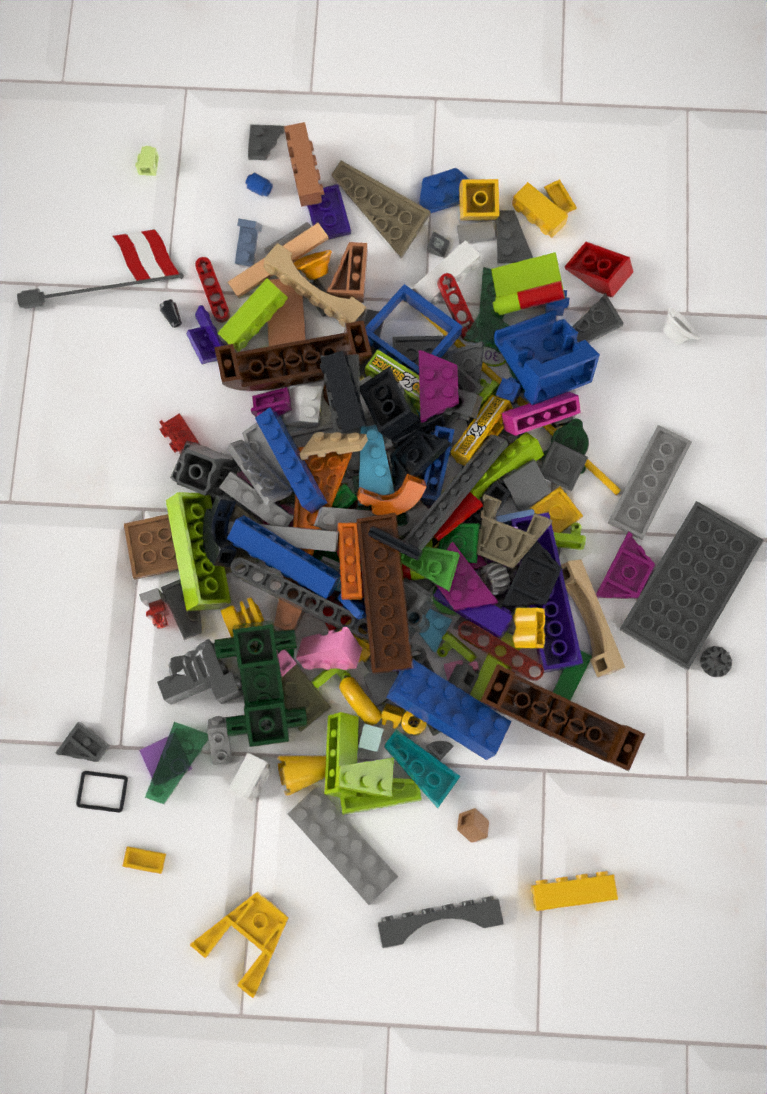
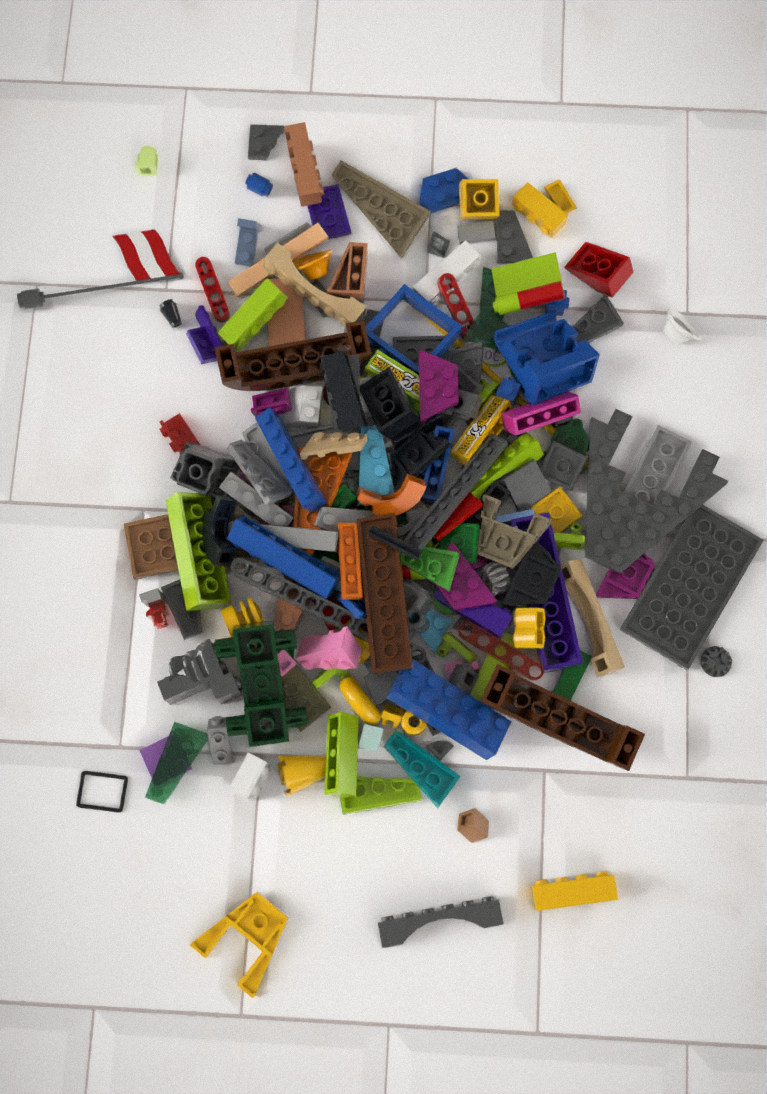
(83, 744): dark grey wing -> none
(144, 860): yellow tile -> none
(342, 845): light grey plate -> none
(367, 777): lime wing -> none
(621, 525): none -> dark grey wing

